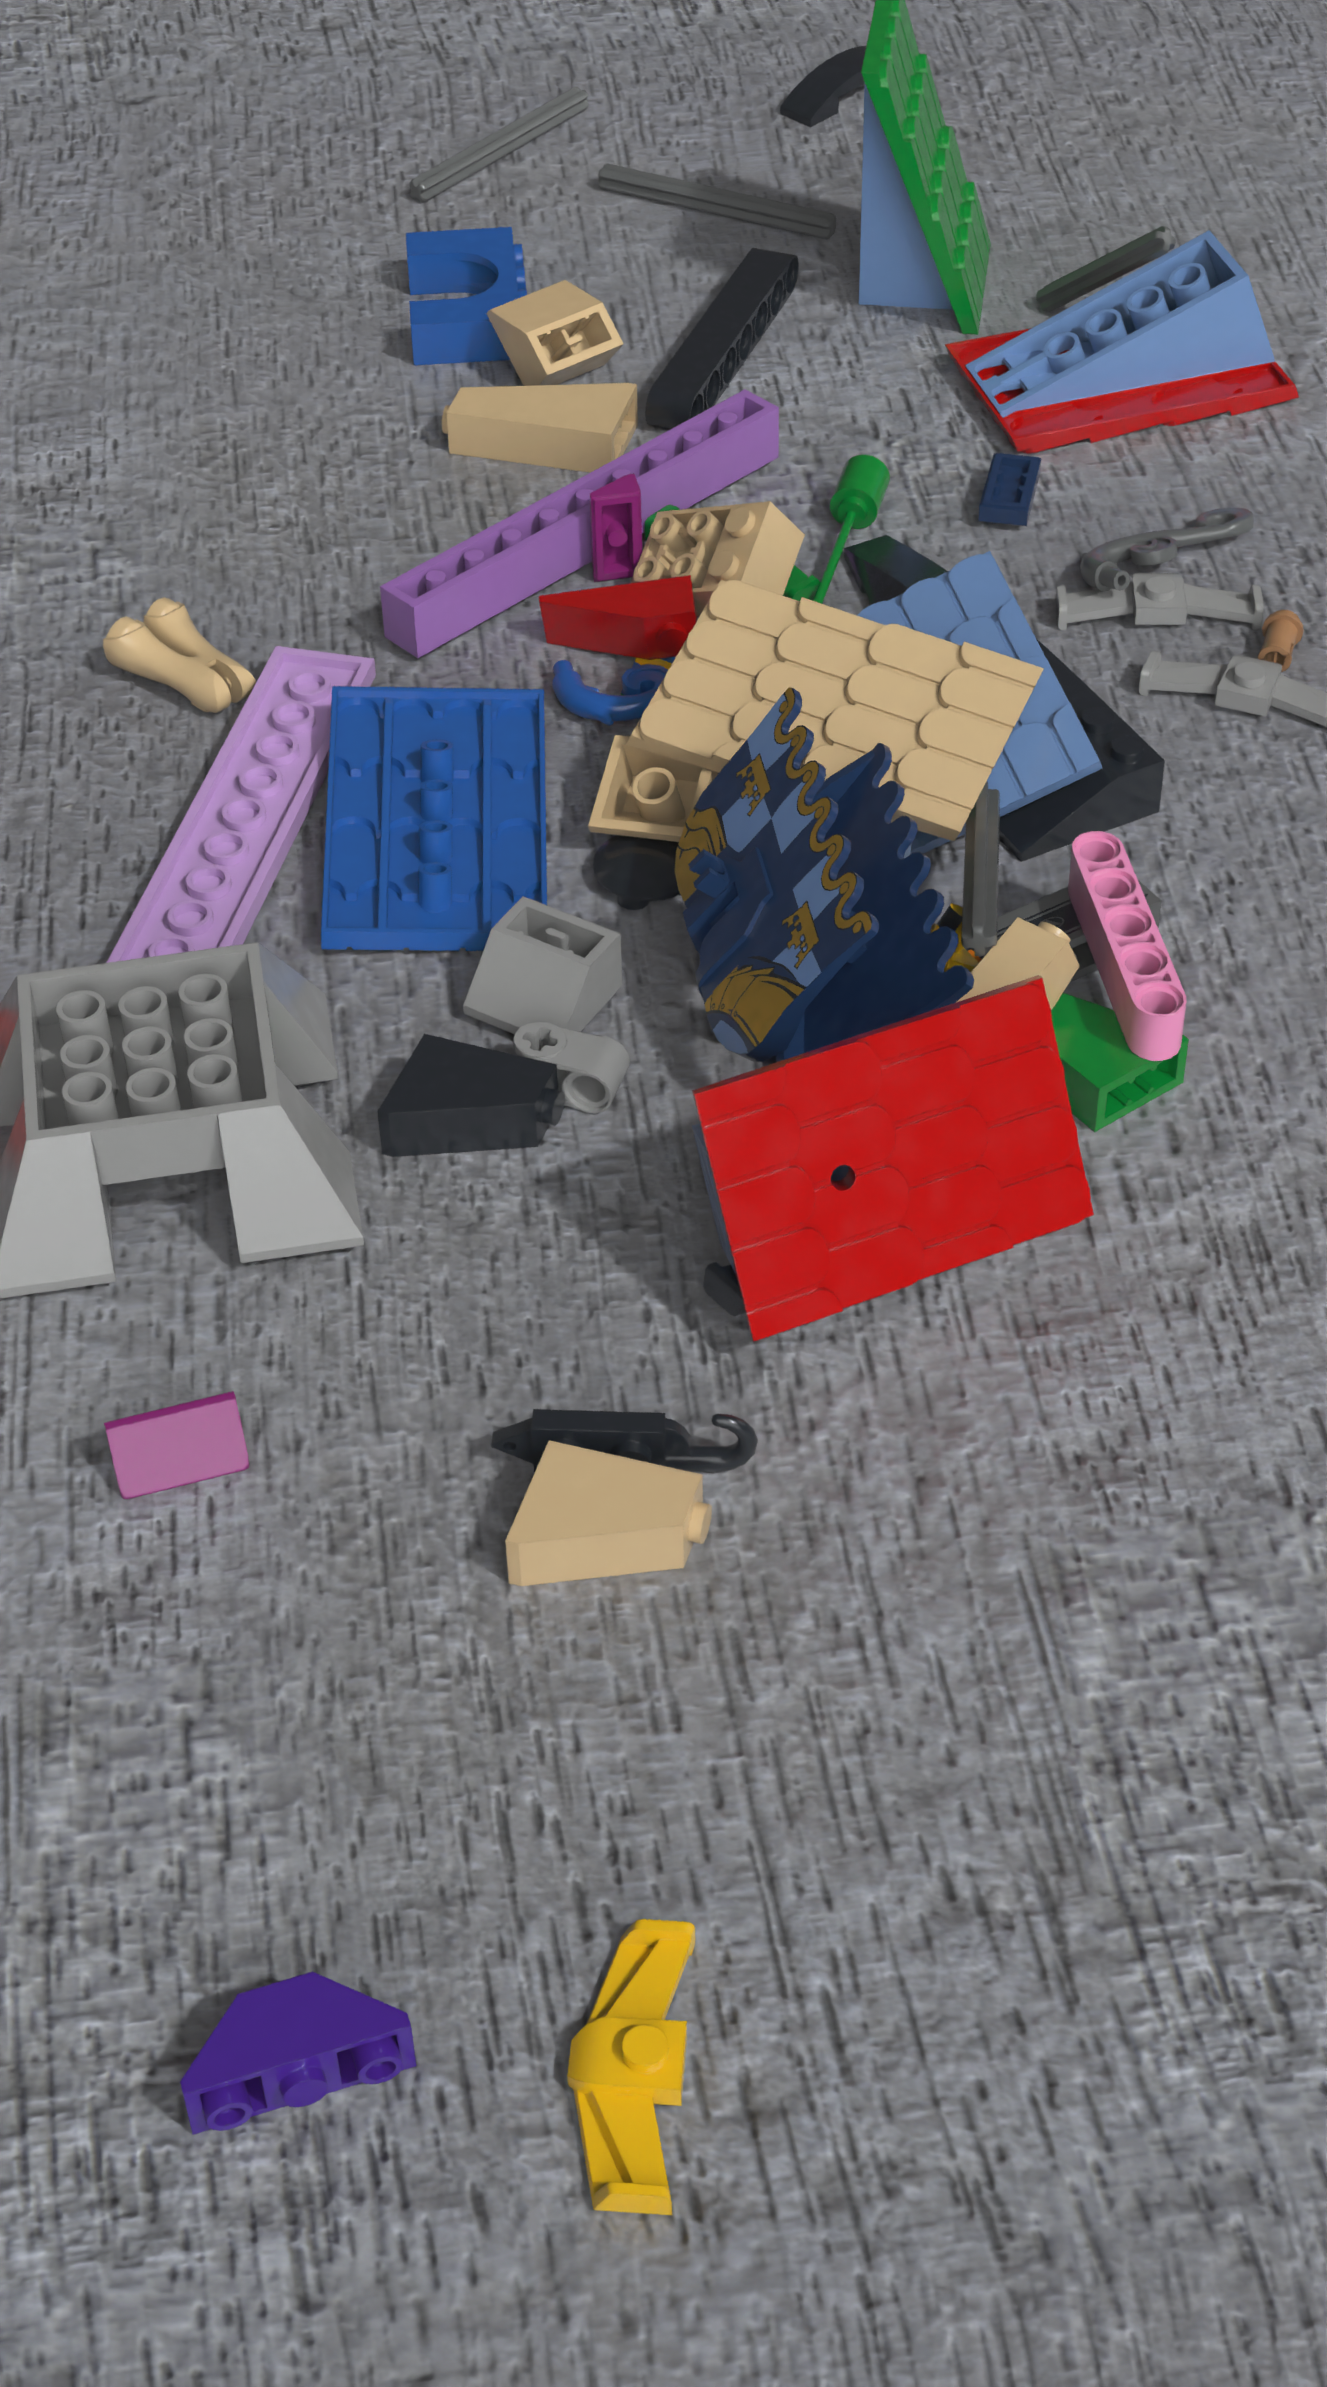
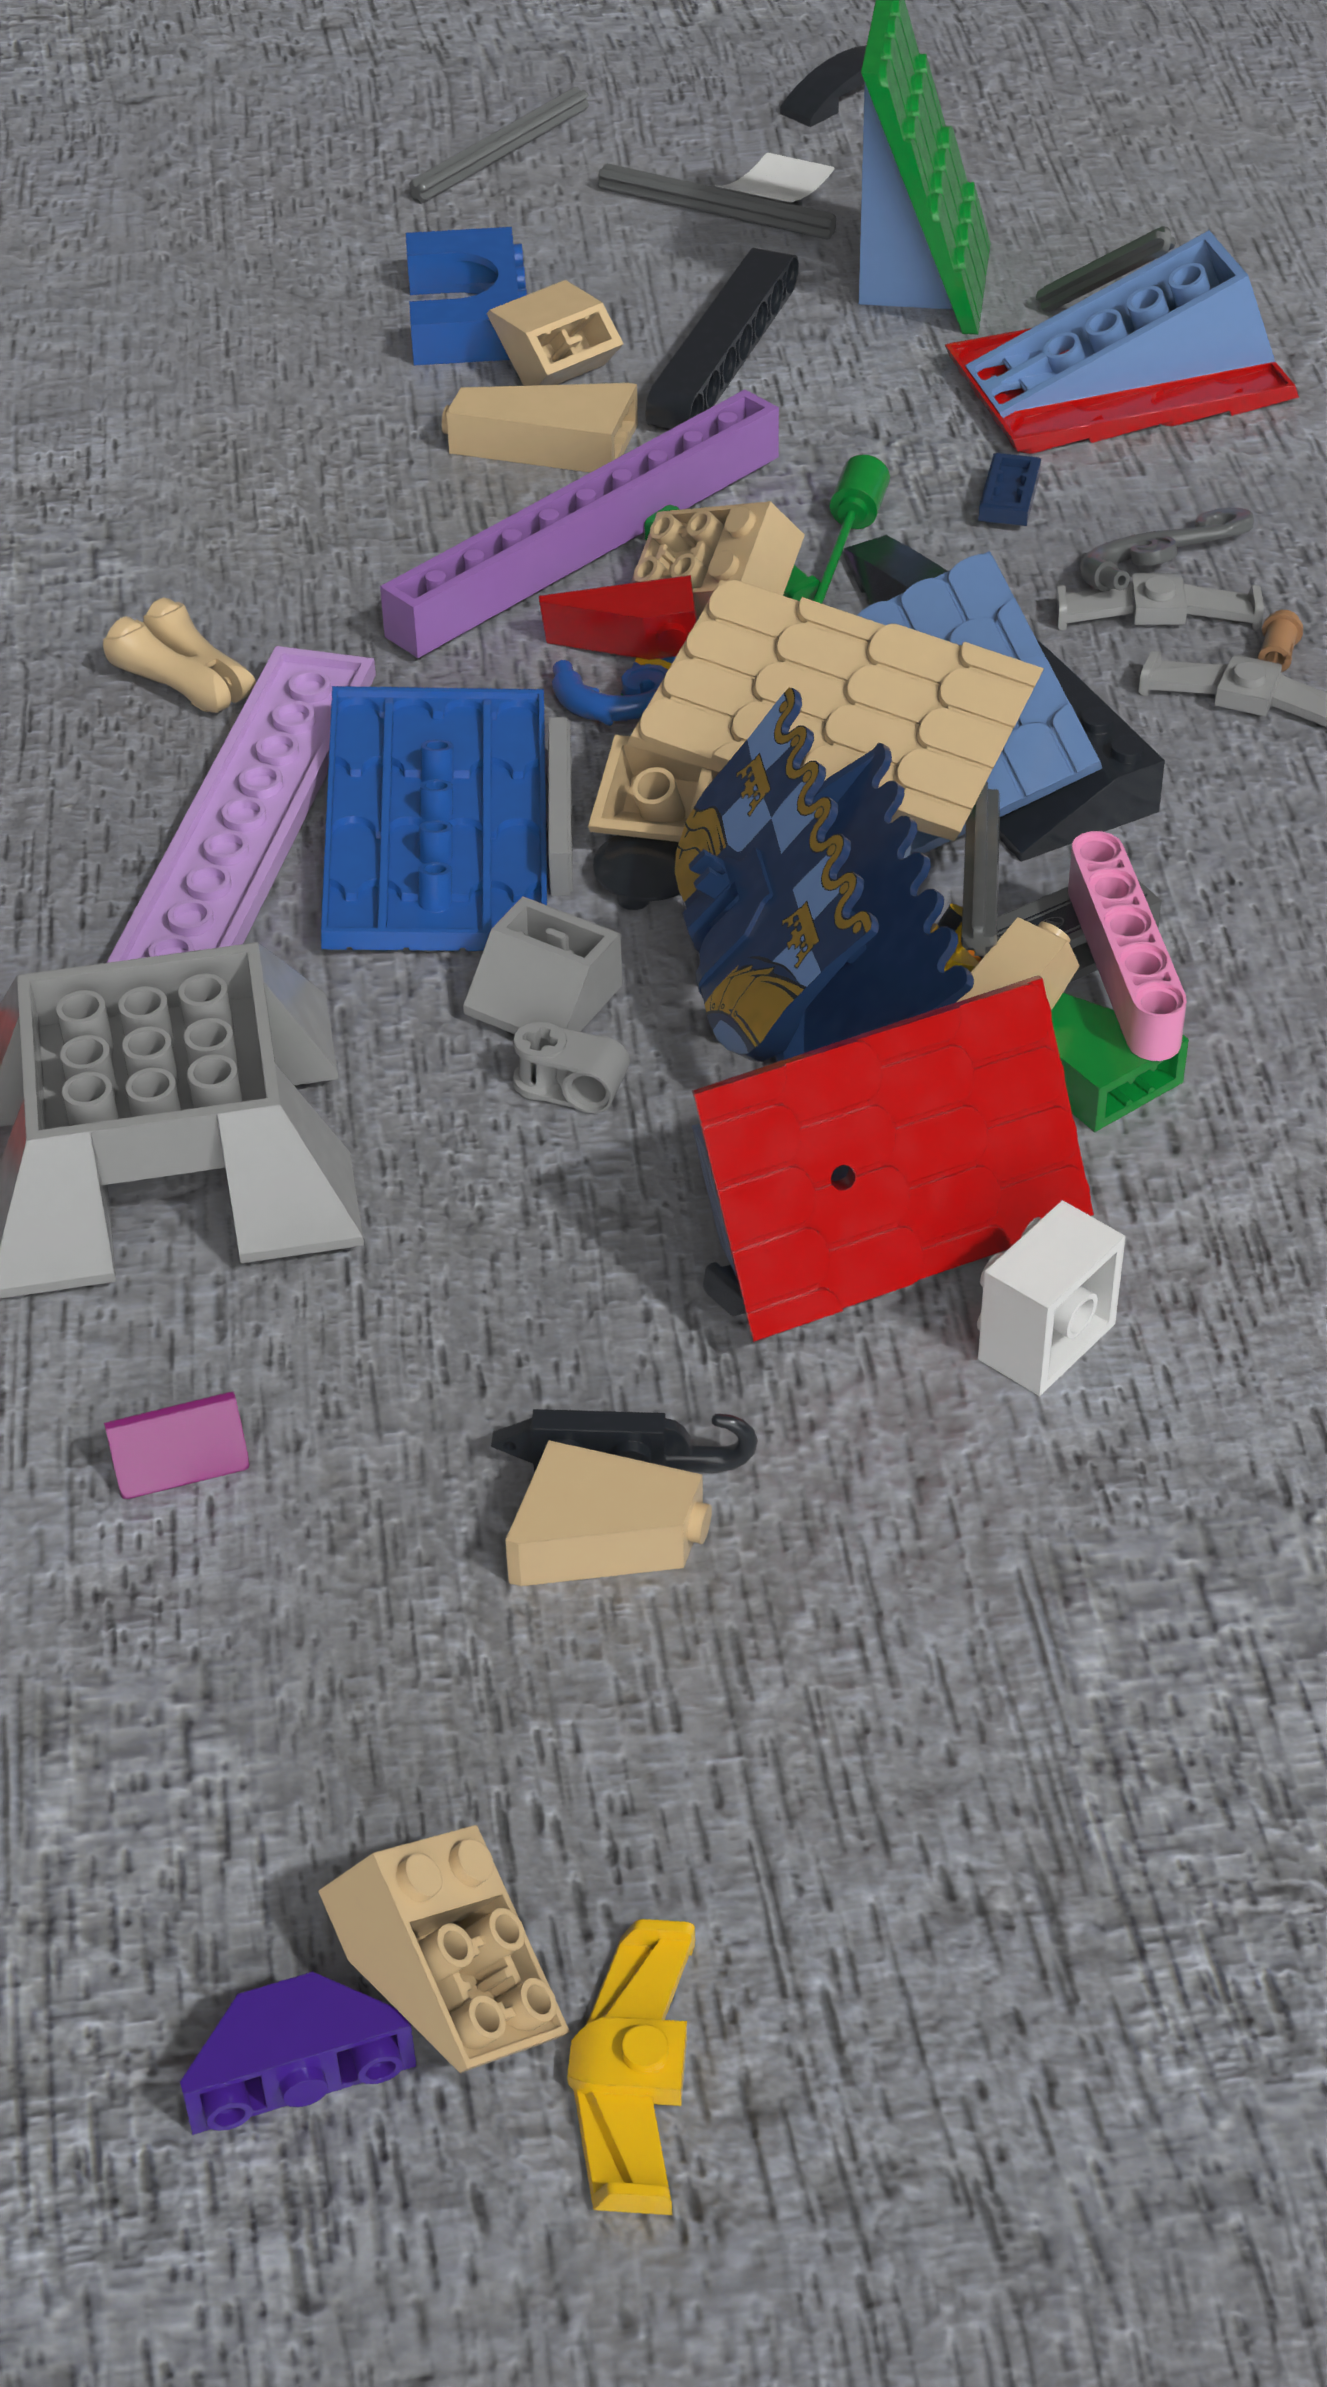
(446, 1947): none -> tan slope
(468, 1101): black slope -> none
(560, 807): none -> light grey tile
(616, 529): magenta slope -> none
(782, 178): none -> white sticker
(1049, 1297): none -> white brick

